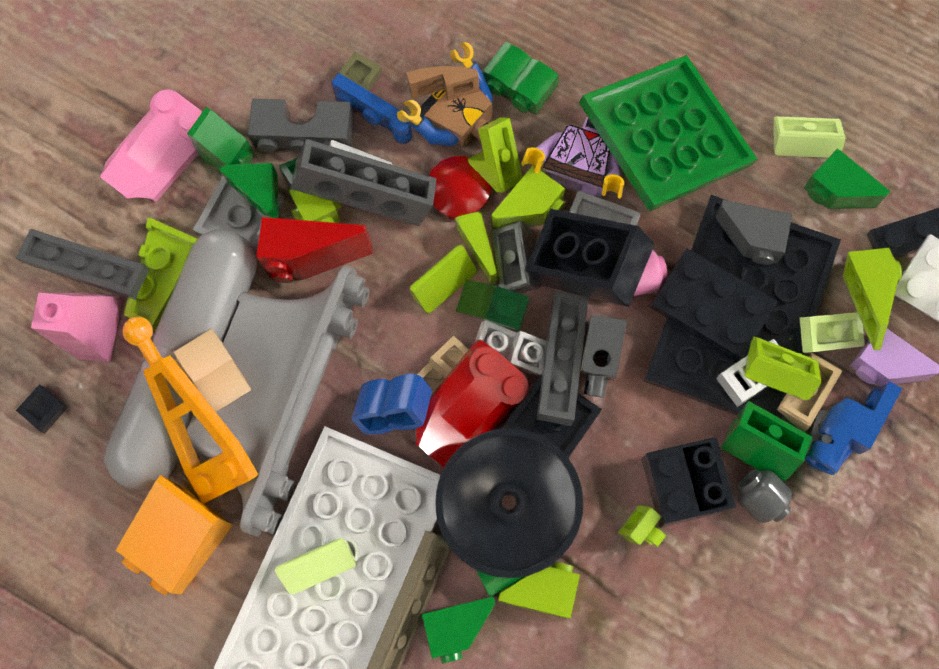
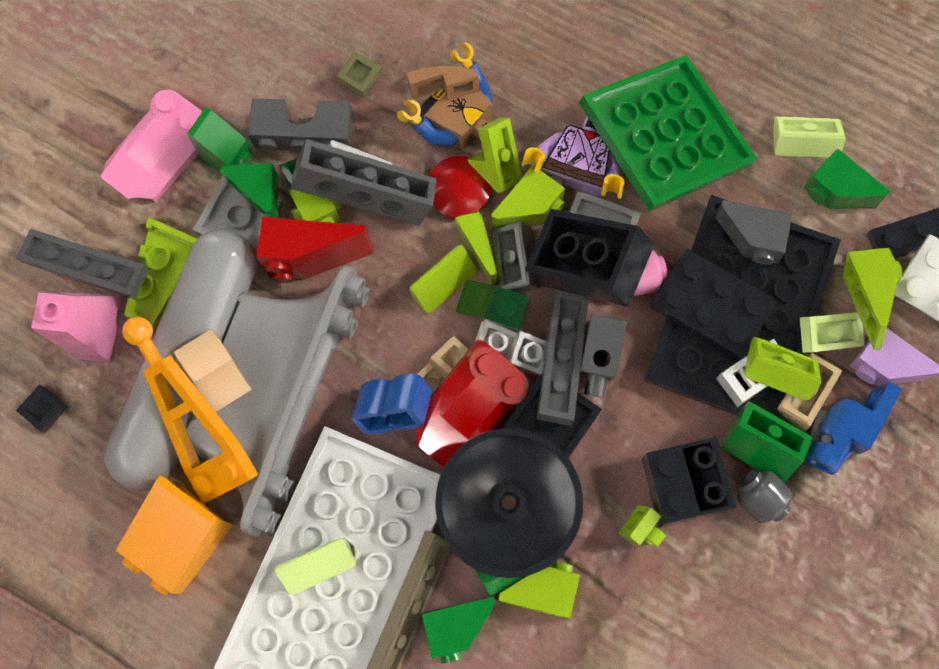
(372, 108): blue plate -> none
(520, 78): green brick -> none

